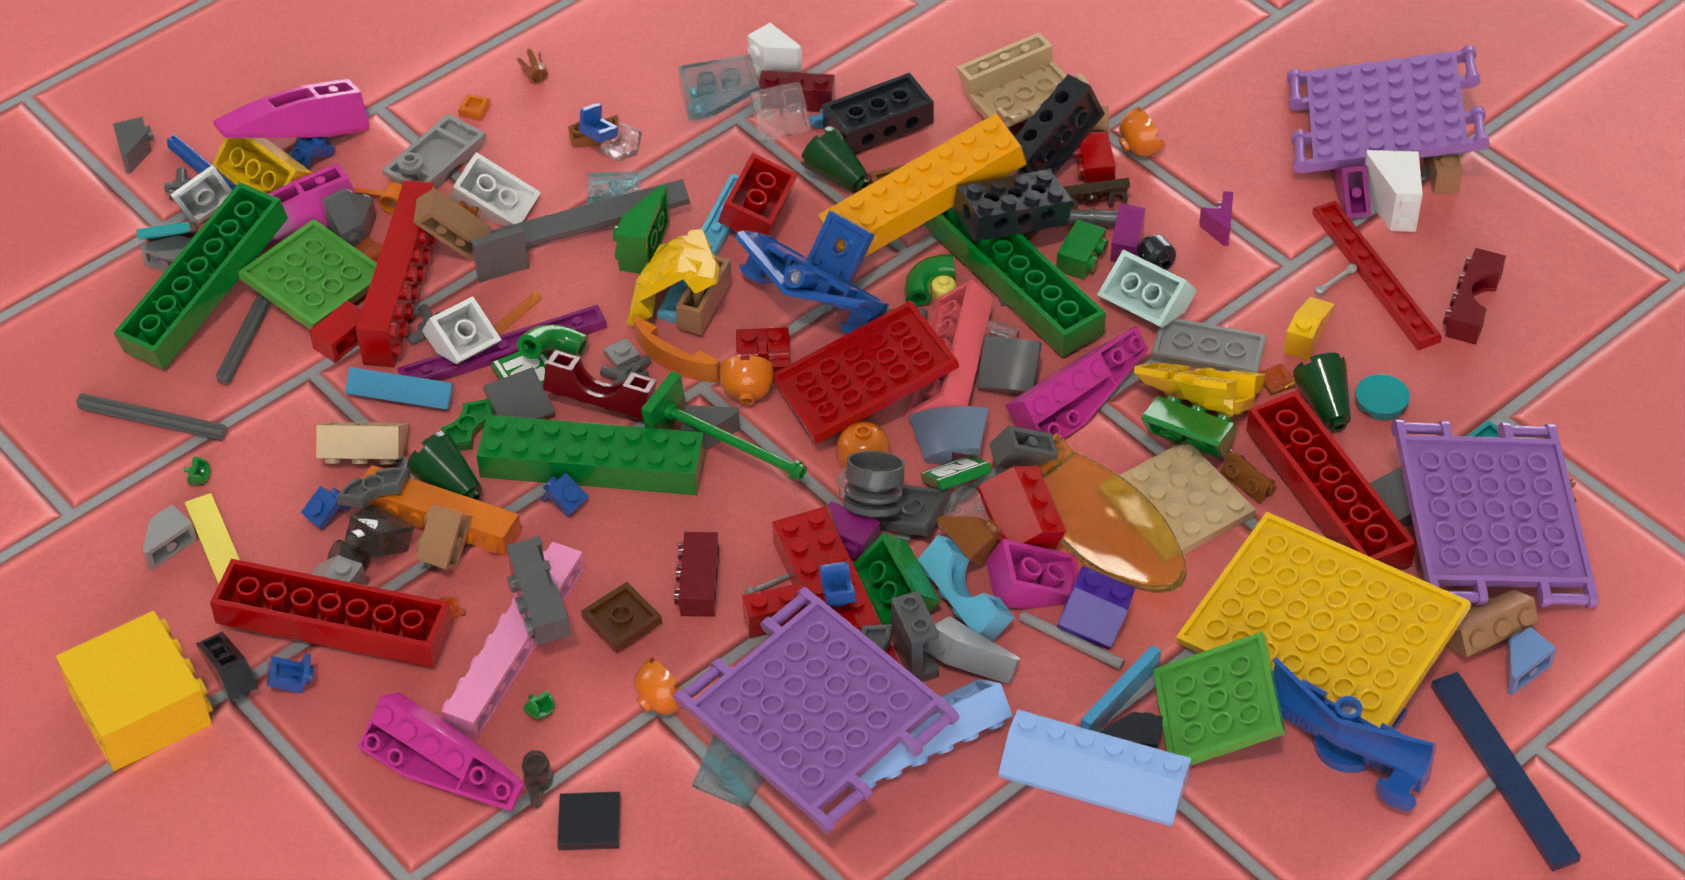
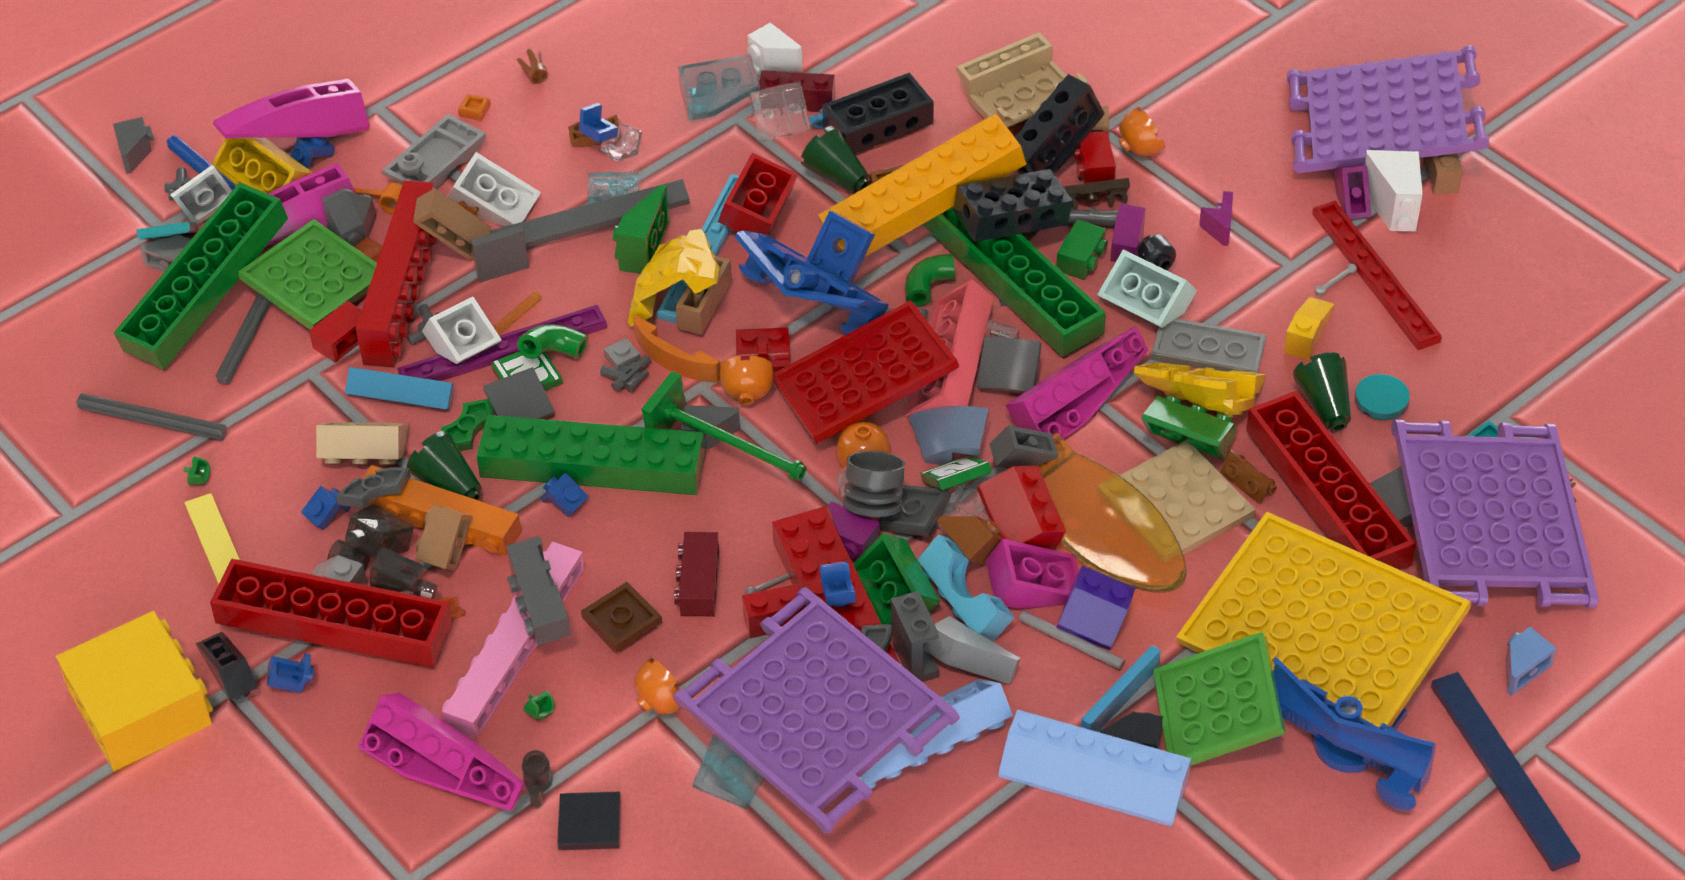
(167, 536): light grey slope -> none
(400, 574): none -> clear smoke torso
(568, 378): dark red arch -> none
(941, 286): light yellow piece -> none
(1277, 379): clear orange tile -> none
(1467, 315): dark red arch -> none
(1494, 622): medium nougat brick -> none

